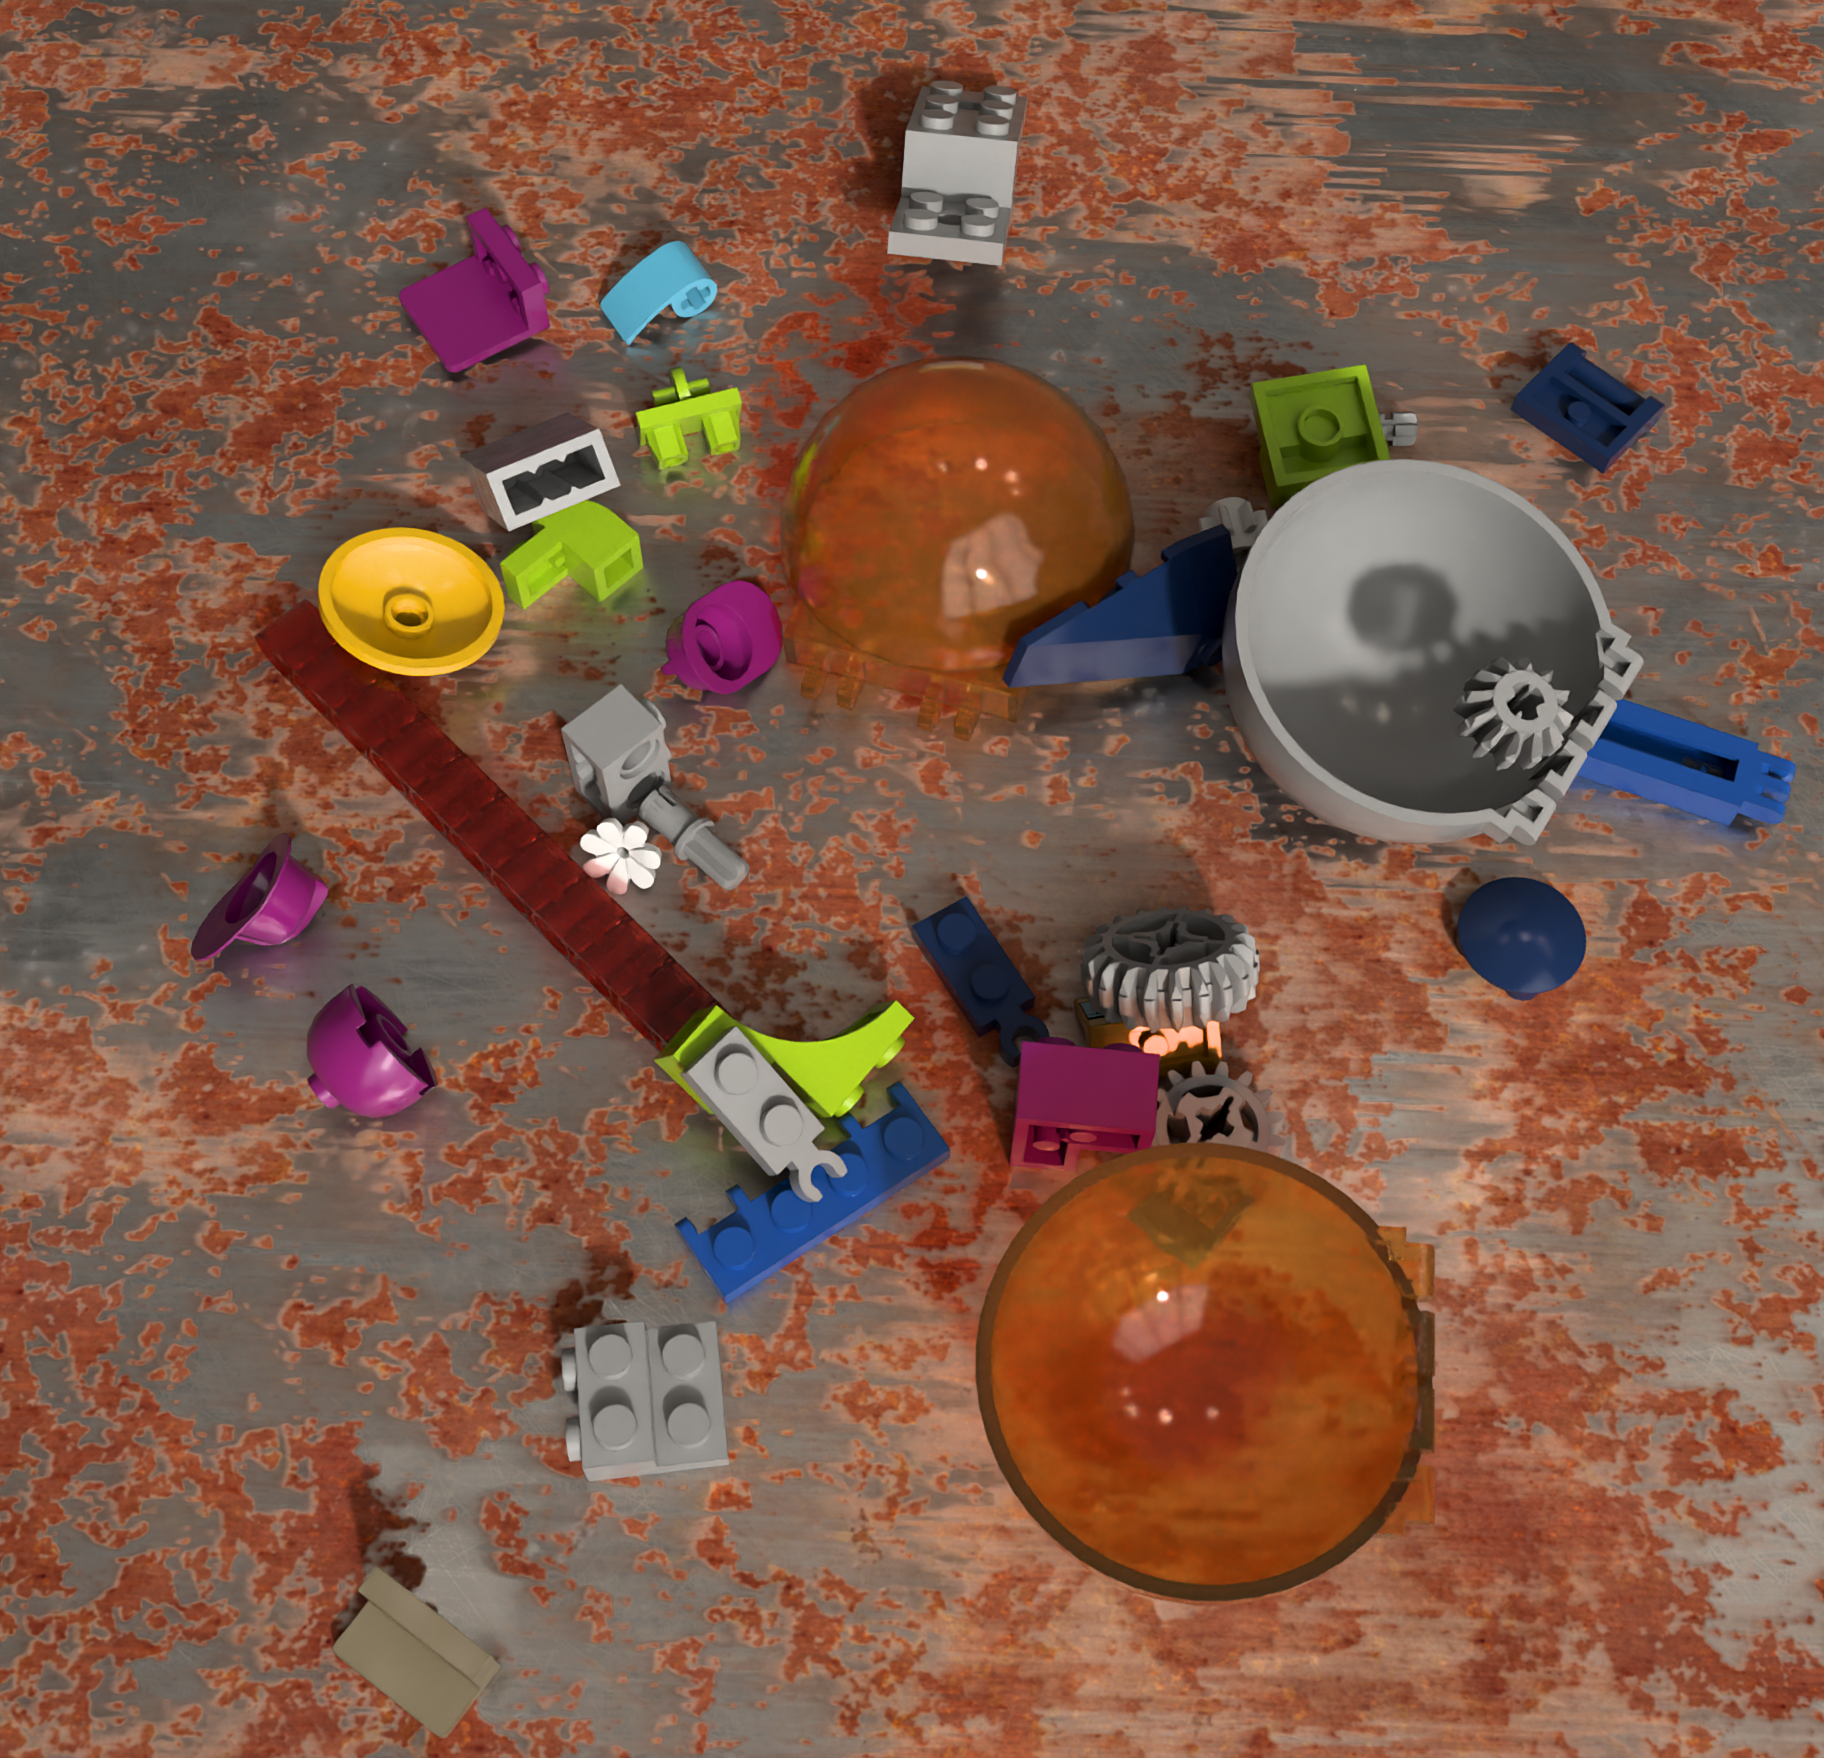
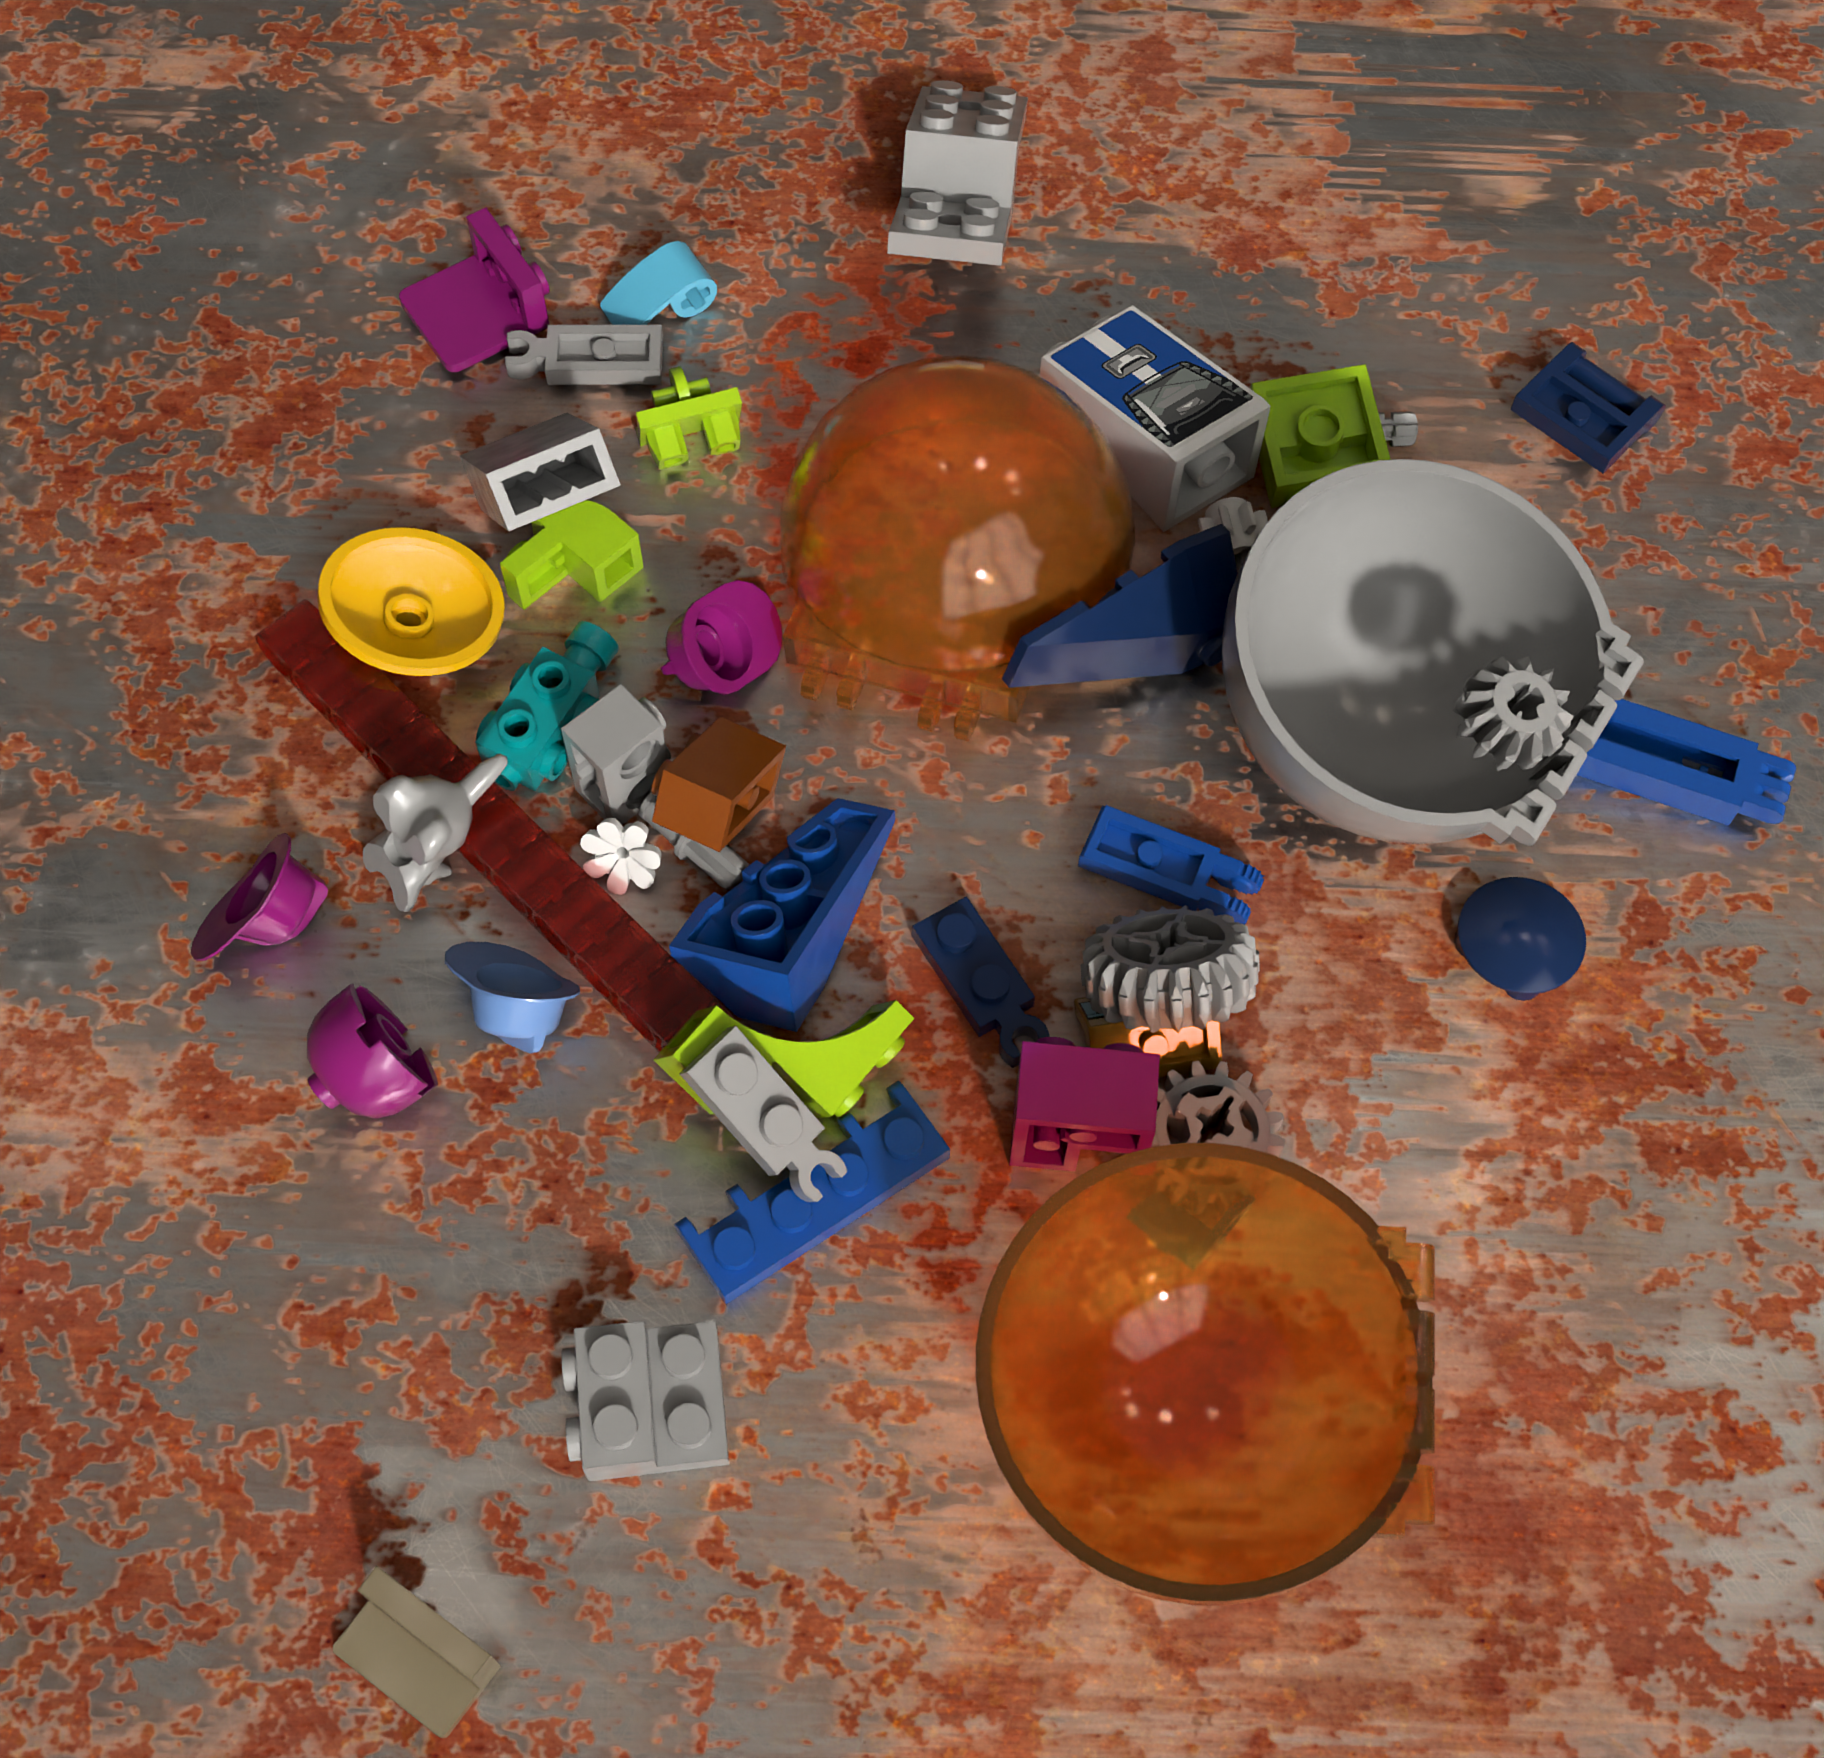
(423, 825): none -> light grey animal
(511, 992): none -> medium blue piece
(545, 709): none -> teal brick
(589, 354): none -> light grey plate
(717, 783): none -> dark orange brick
(781, 929): none -> blue wedge
(1167, 410): none -> slope
(1167, 864): none -> blue hinge

